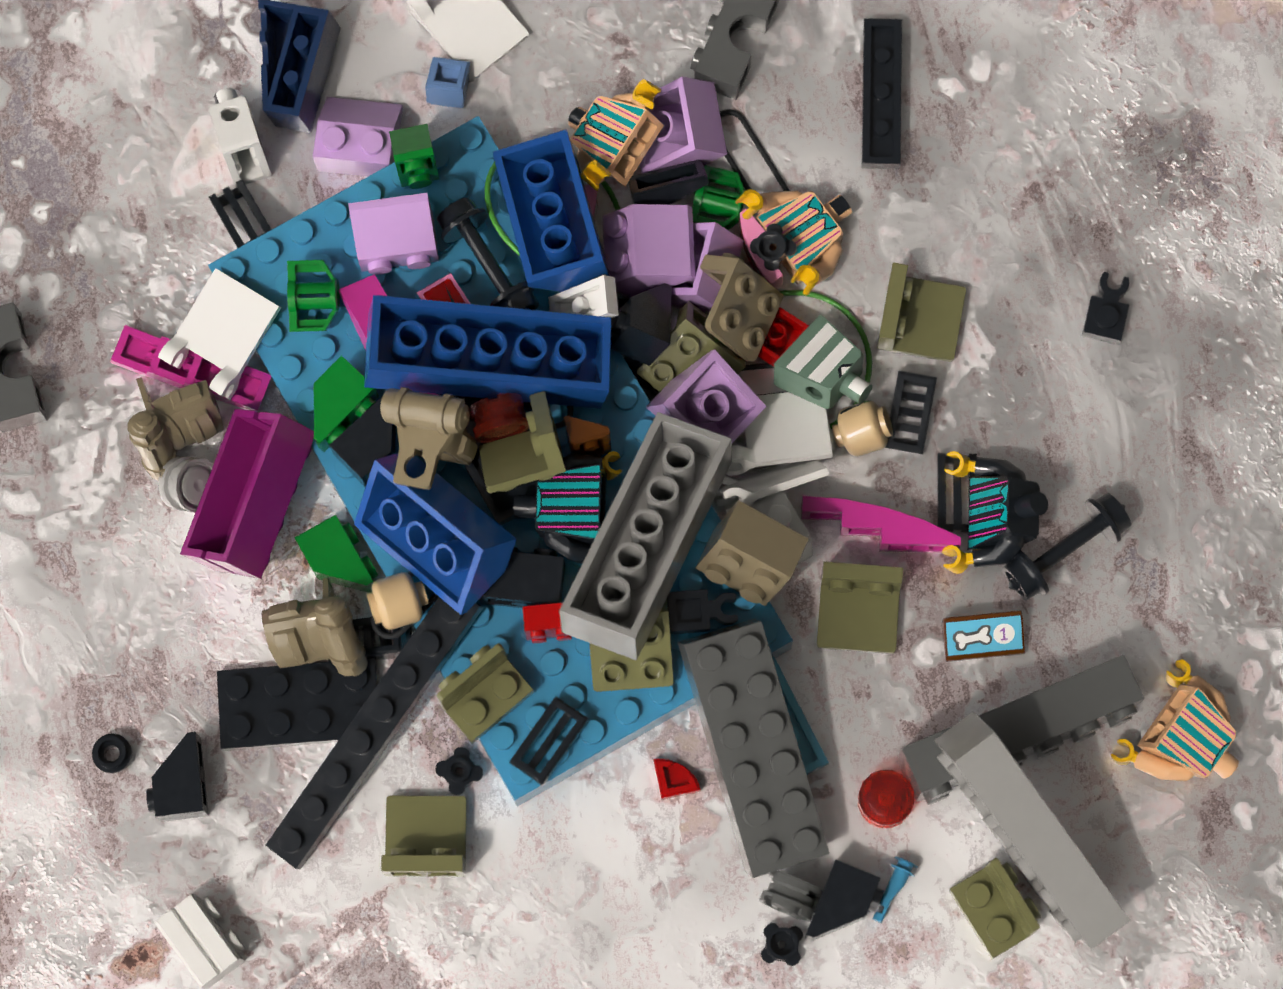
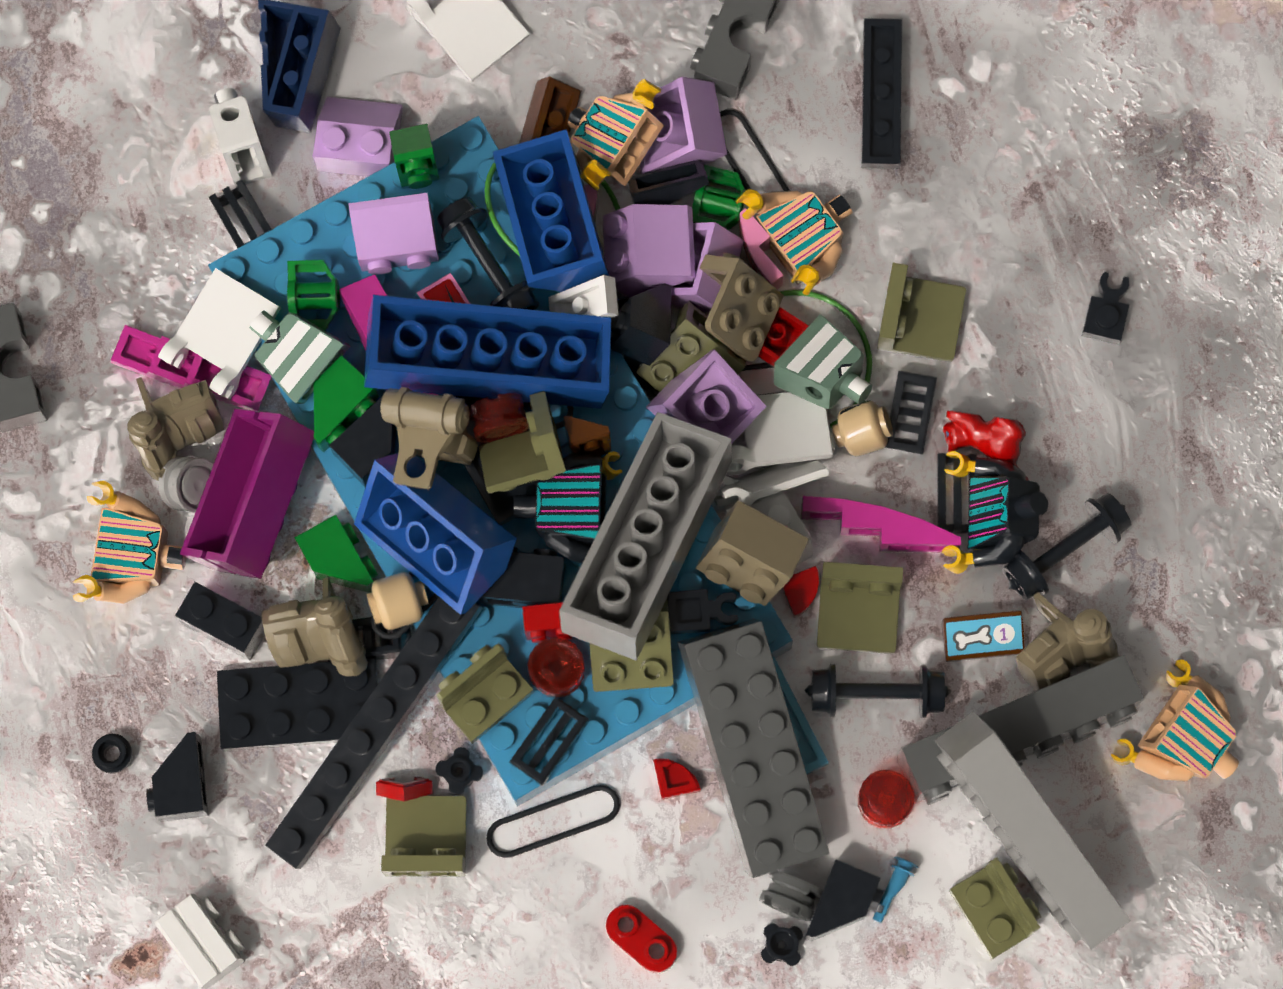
(128, 550): none -> torso
(221, 621): none -> black brick
(295, 352): none -> torso
(404, 791): none -> red tile
(447, 82): medium blue slope -> none
(549, 108): none -> reddish brown slope
(556, 667): none -> clear red wheel
(559, 836): none -> black piece
(641, 938): none -> red plate
(762, 245): black plate -> none
(801, 590): none -> red tile
(930, 691): none -> black piece
(996, 438): none -> red animal
(1065, 645): none -> dark tan piece

